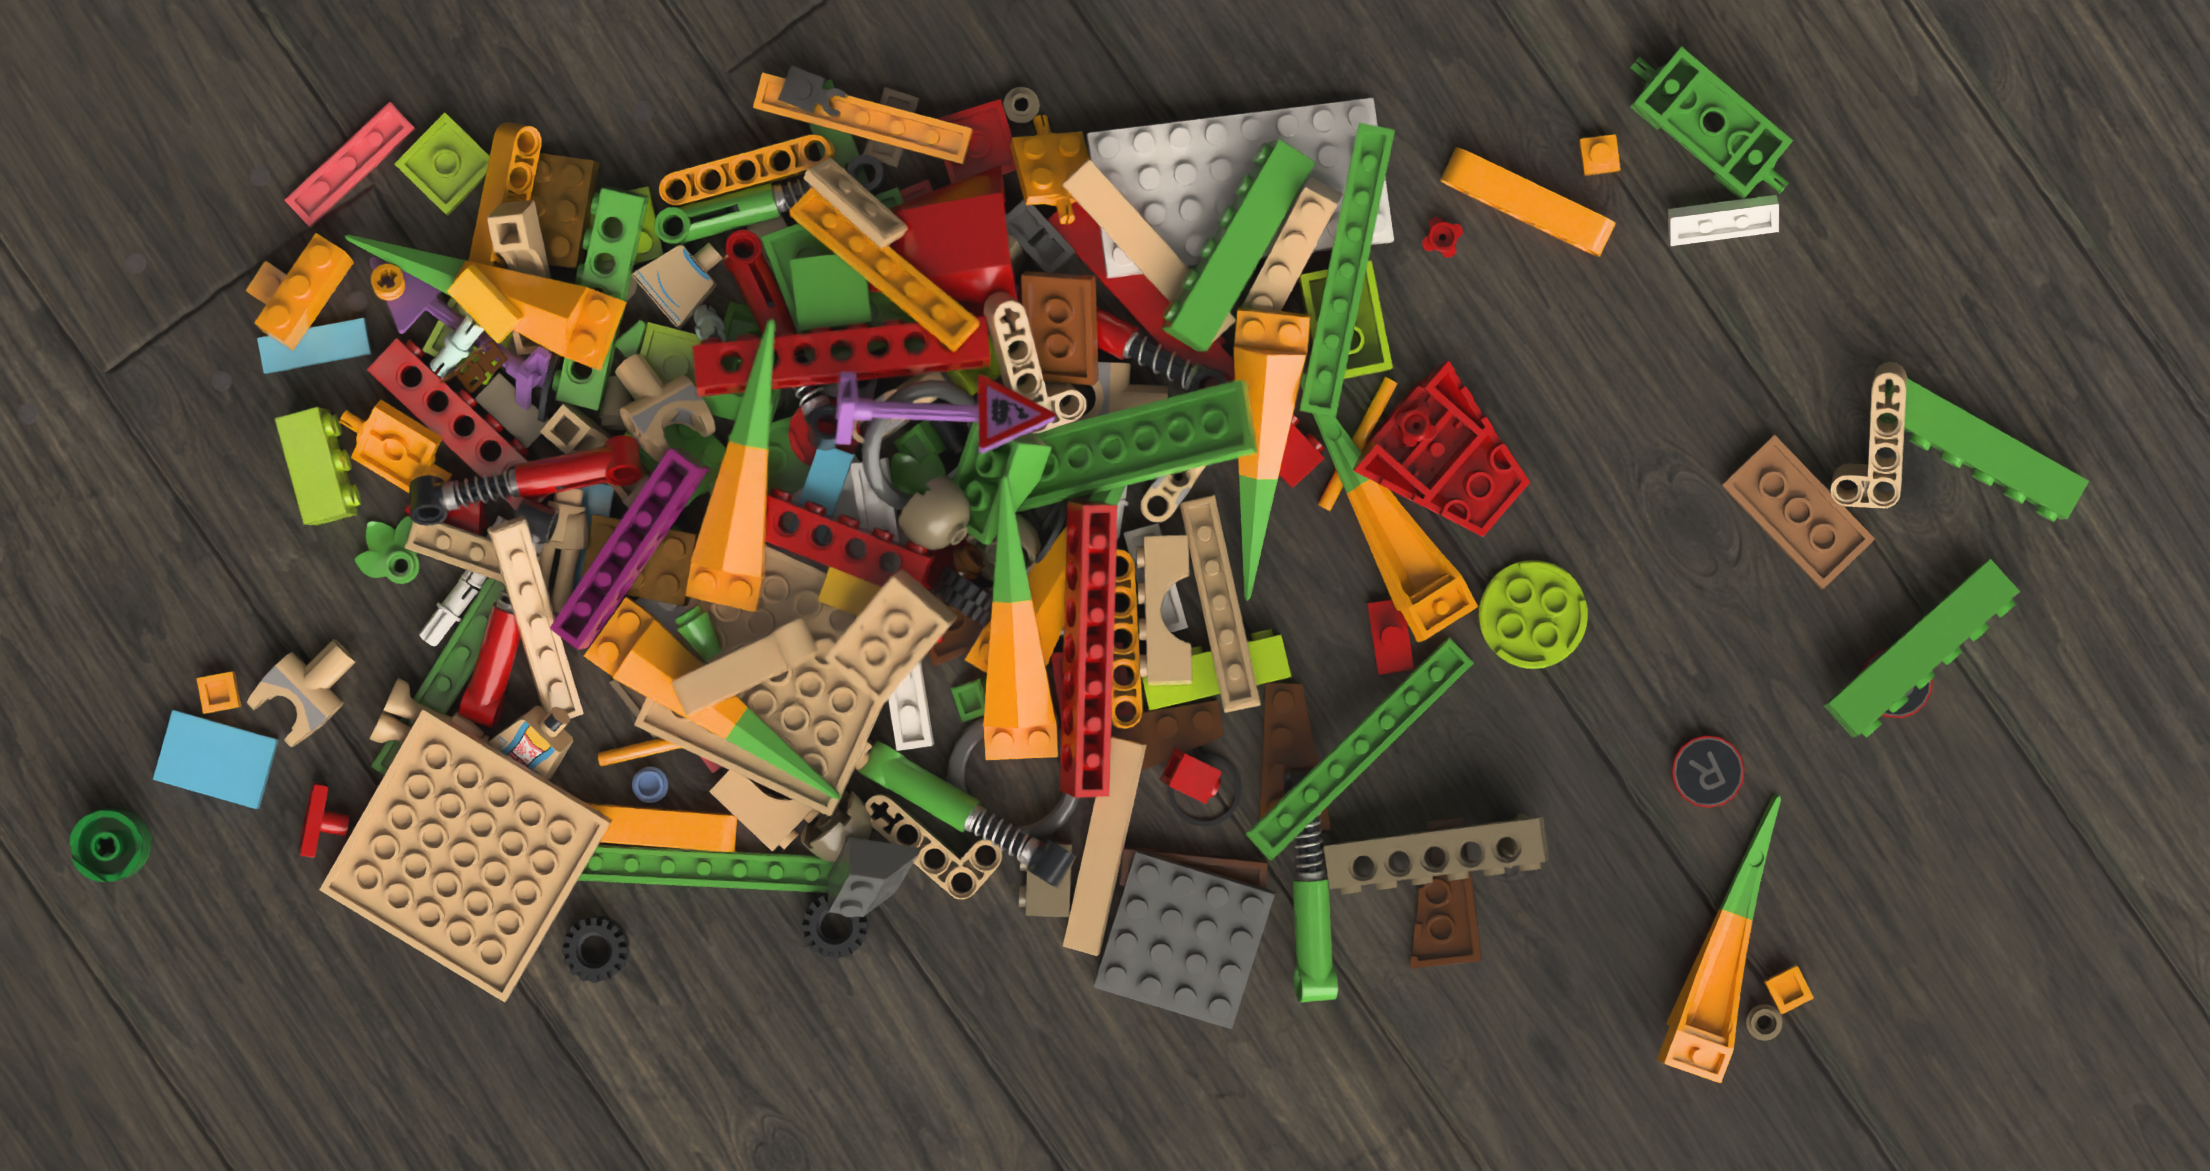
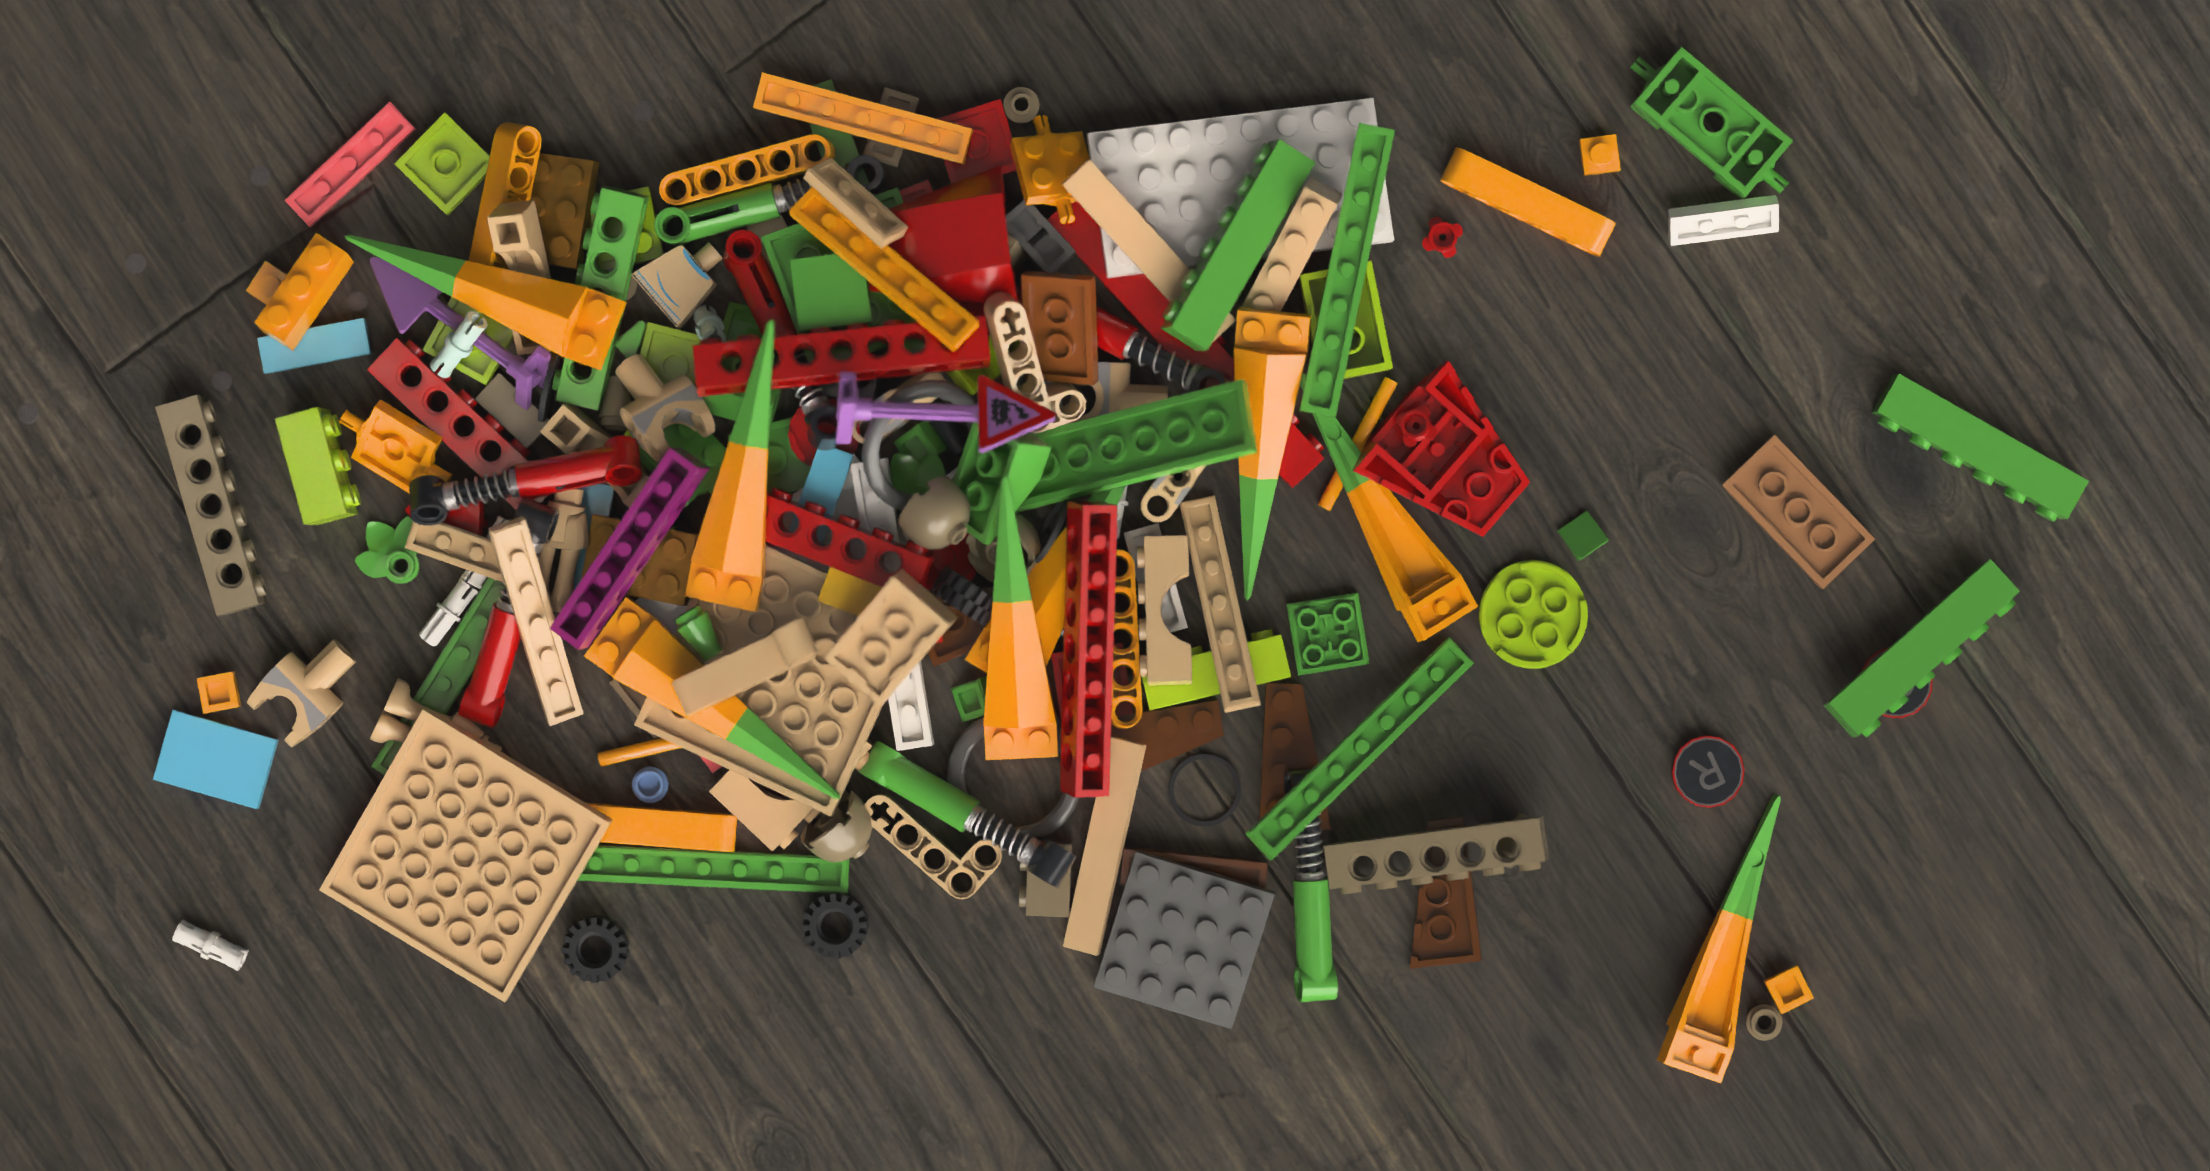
(90, 848): green brick -> none
(174, 422): none -> dark tan brick
(210, 945): none -> white pin
(319, 820): red tile -> none
(388, 293): light orange bush -> none
(480, 367): reddish brown piece -> none
(485, 303): yellow tile -> none
(536, 740): torso -> none
(806, 91): black plate -> none
(867, 875): dark grey slope -> none
(968, 561): reddish brown plate -> none
(1191, 776): red brick -> none
(1327, 634): none -> bright green tile
(1389, 638): red tile -> none
(1582, 536): none -> bright green slope
(1881, 435): tan beam -> none

